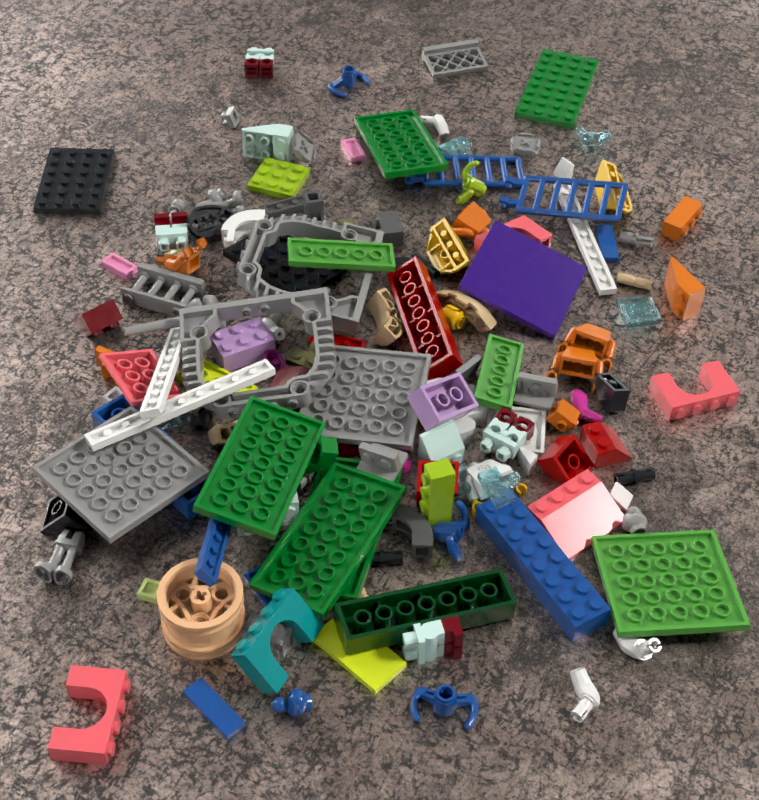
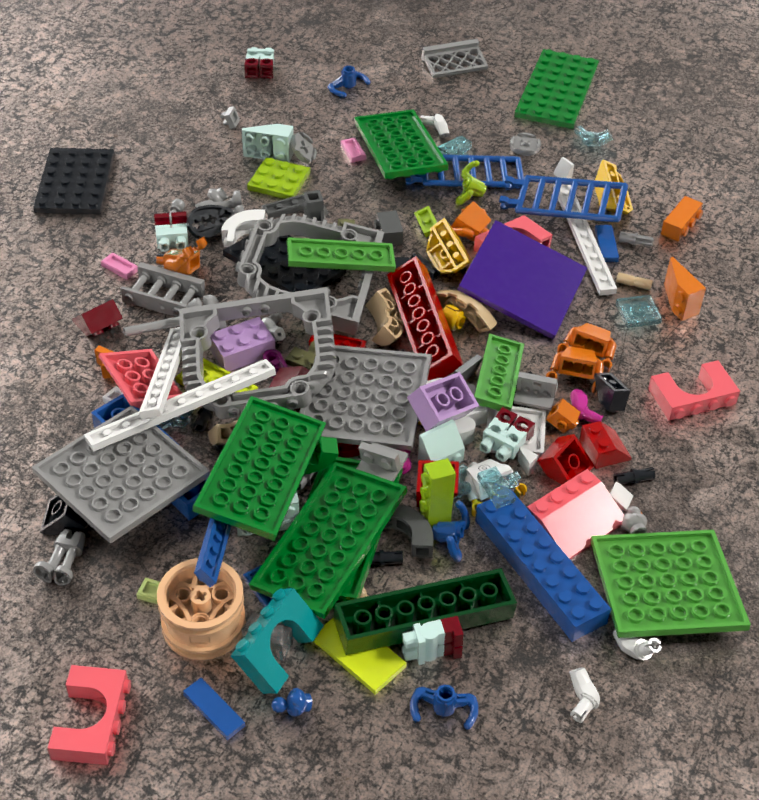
(425, 219): none -> lime plate

